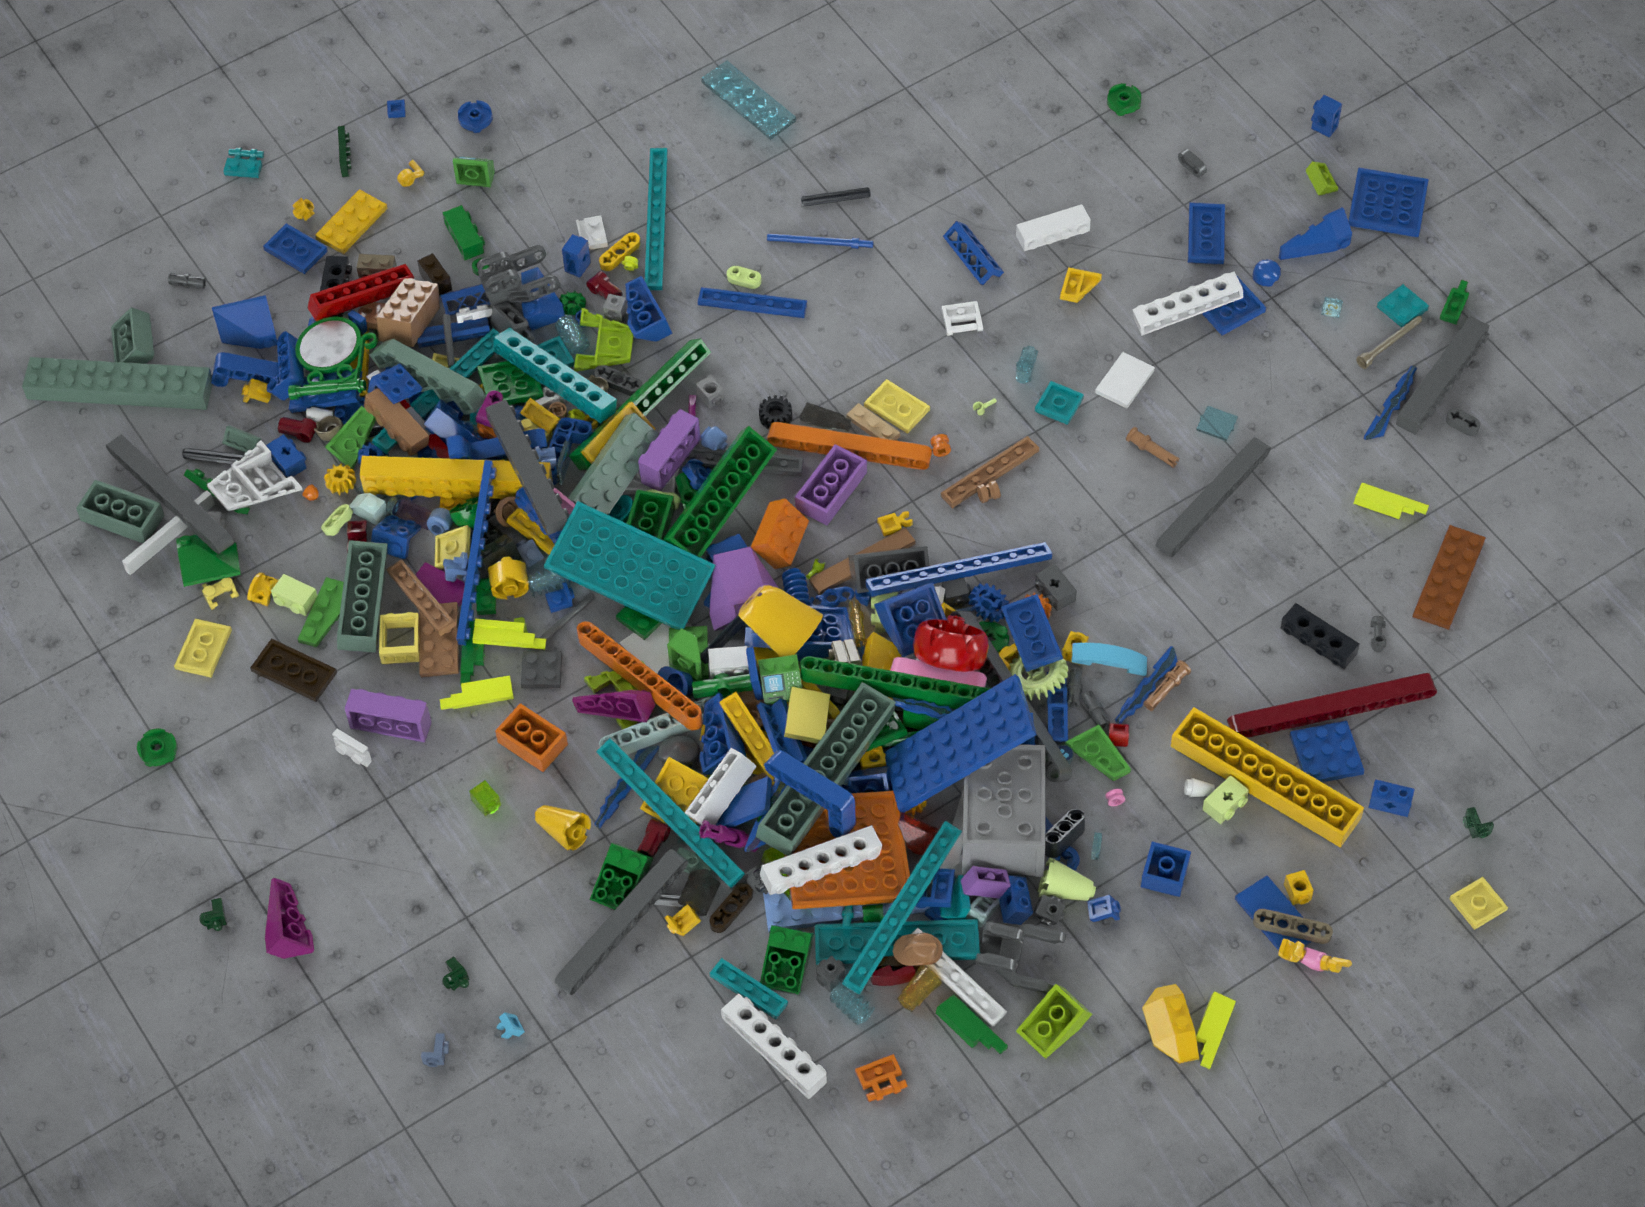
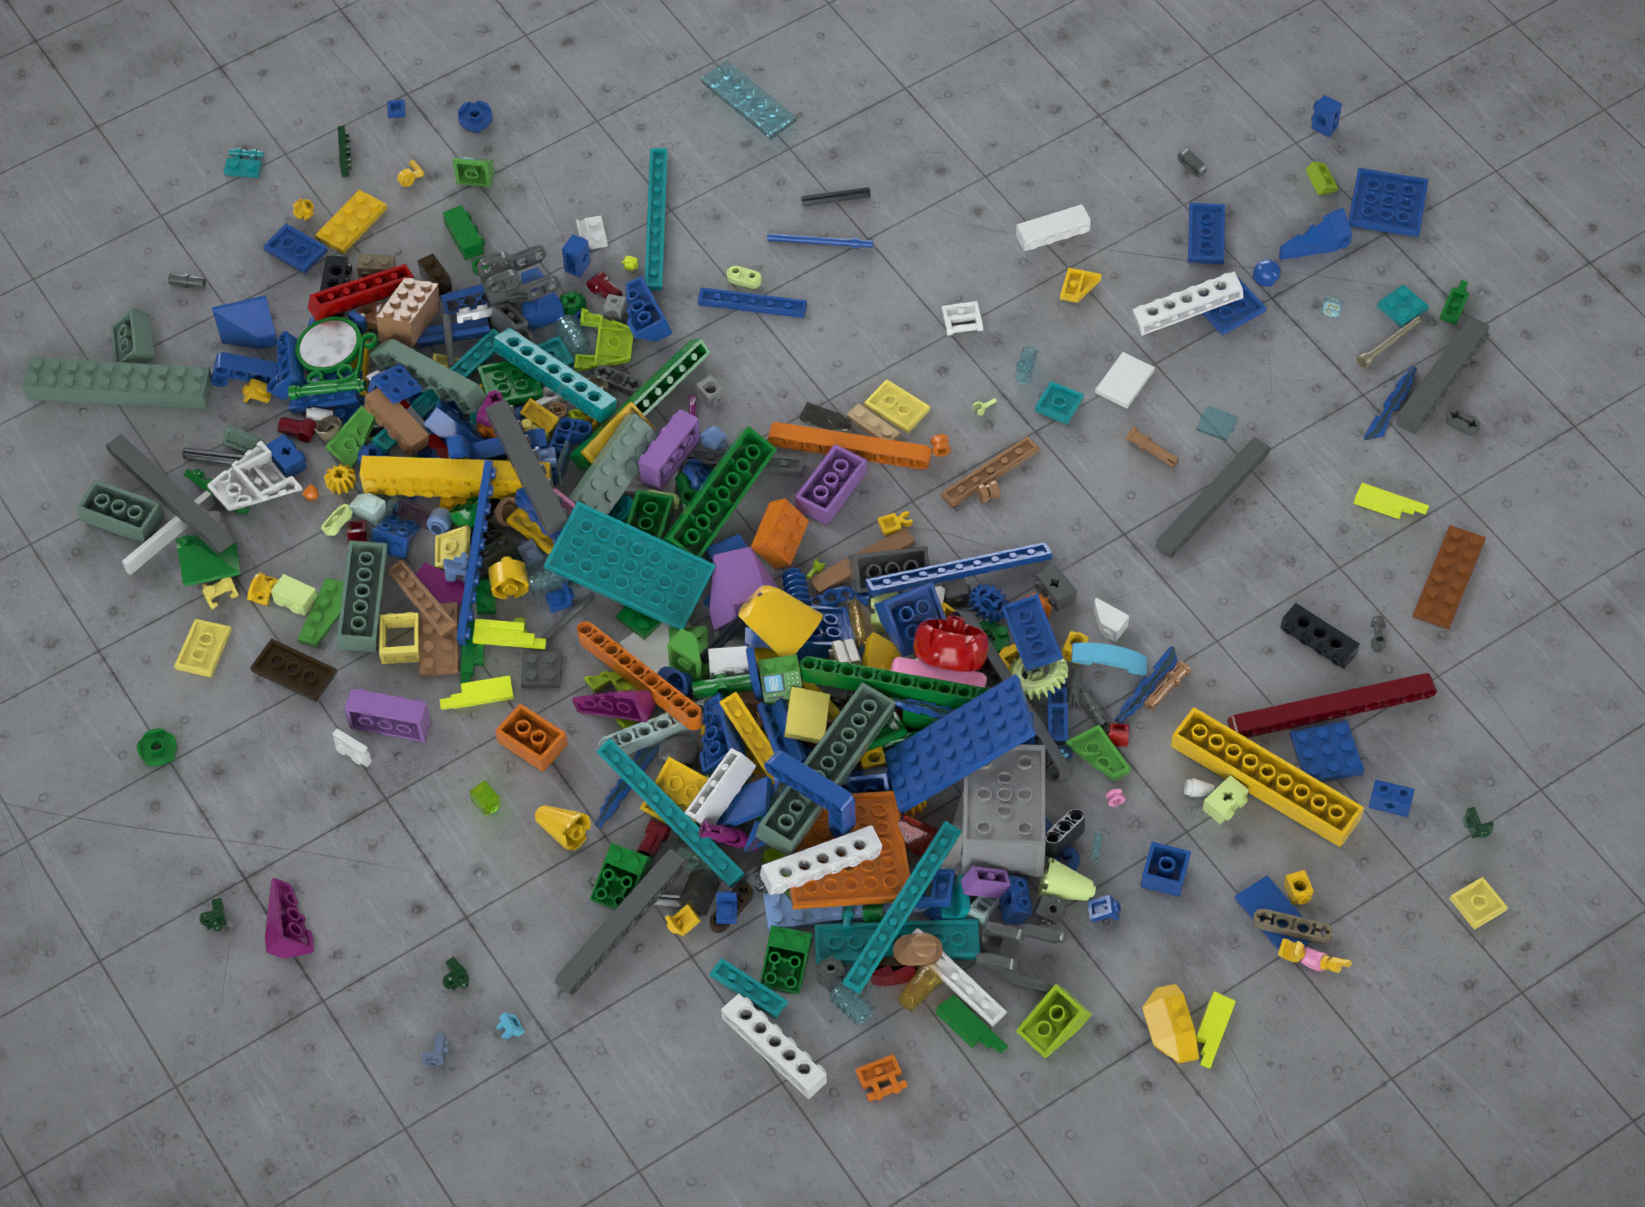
(622, 244): yellow beam -> none
(726, 908): none -> blue bracket
(775, 404): black tyre -> none
(977, 249): blue fence -> none
(1110, 620): none -> white slope
(1127, 106): green plate -> none

